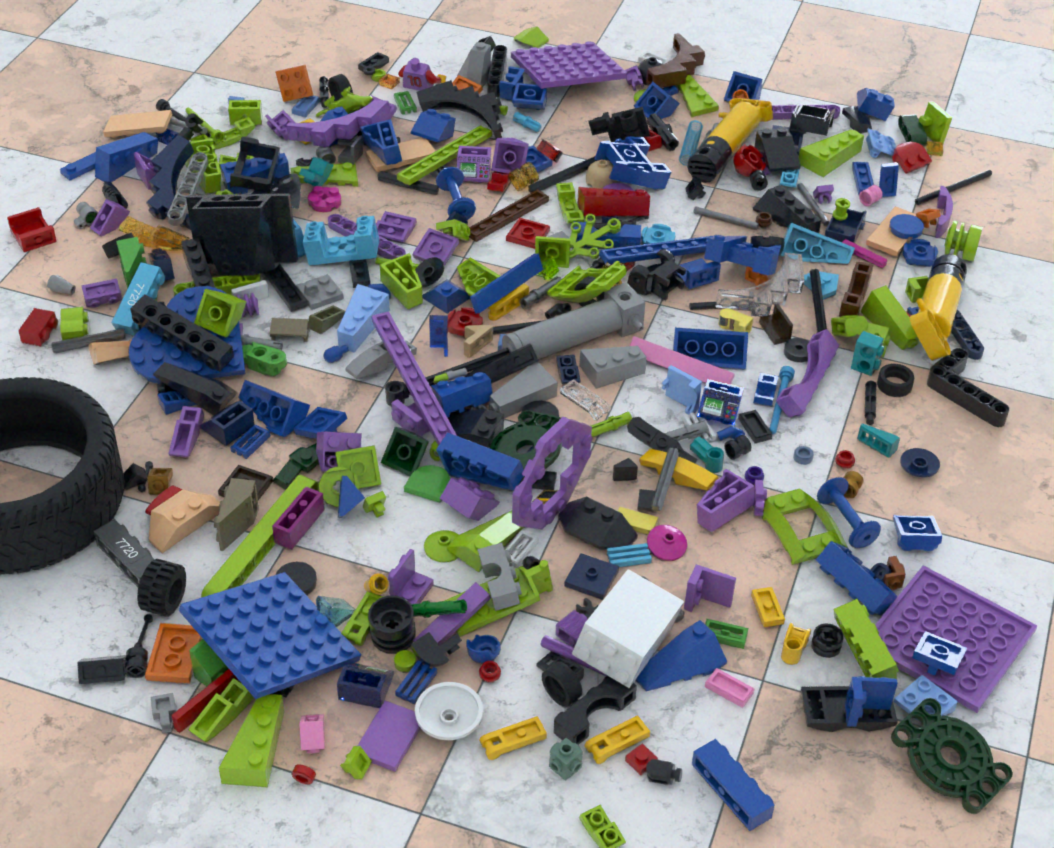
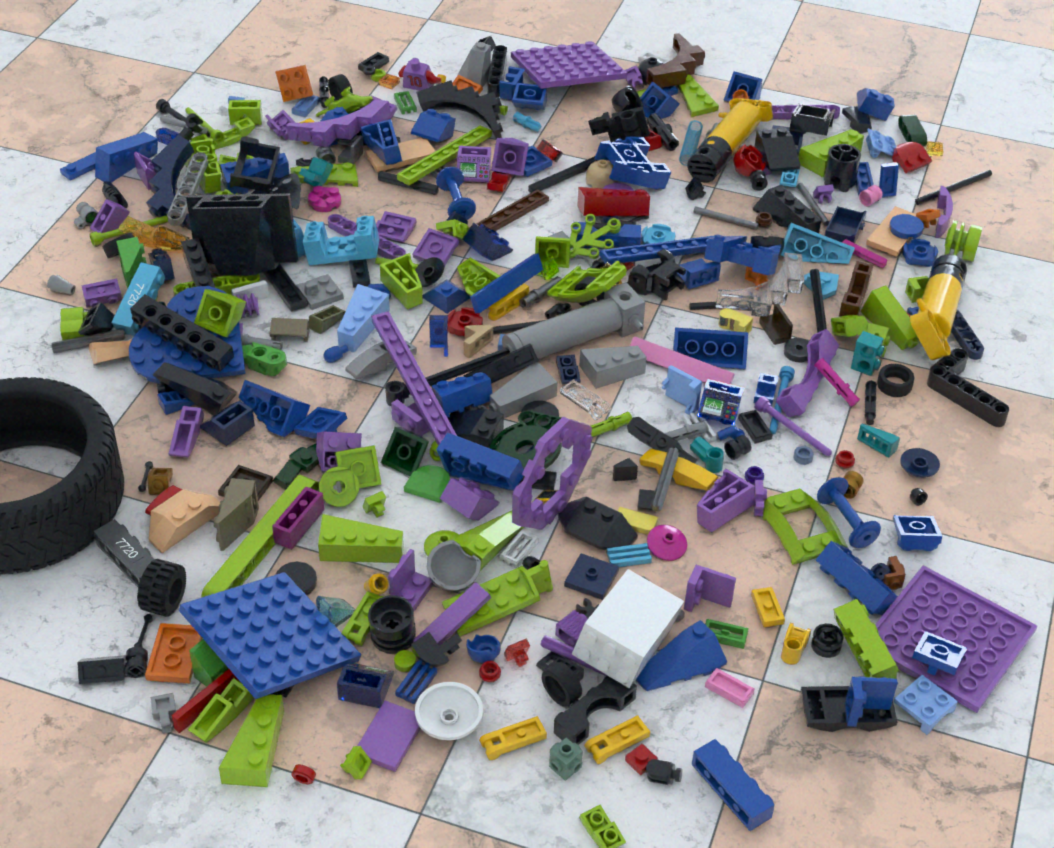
(31, 229): red panel -> none
(38, 327): red brick -> none
(97, 320): none -> black slope
(98, 237): none -> lime piece
(134, 476): black slope -> none
(137, 123): light nougat tile -> none
(253, 443): blue tile -> none
(312, 733): bright pink slope -> none
(348, 496): blue slope -> none
(358, 542): none -> lime wedge
(429, 608): green pin -> none
(450, 375): light grey piece -> none
(452, 567): none -> light grey cylinder
(487, 242): none -> clear blue slope
(496, 563): light grey arch -> none
(518, 652): none -> clear red tile
(522, 177): clear yellow wheel -> none
(525, 232): red tile -> none
(532, 37): lime slope -> none
(568, 203): lime slope -> none
(626, 99): none -> black piece
(764, 405): none -> medium lavender piece
(841, 208): lime bush -> none
(841, 387): none -> dark pink pin
(842, 166): none -> black cylinder
(918, 496): none -> black hinge
(935, 122): lime hinge -> none
(975, 756): dark green piece -> none

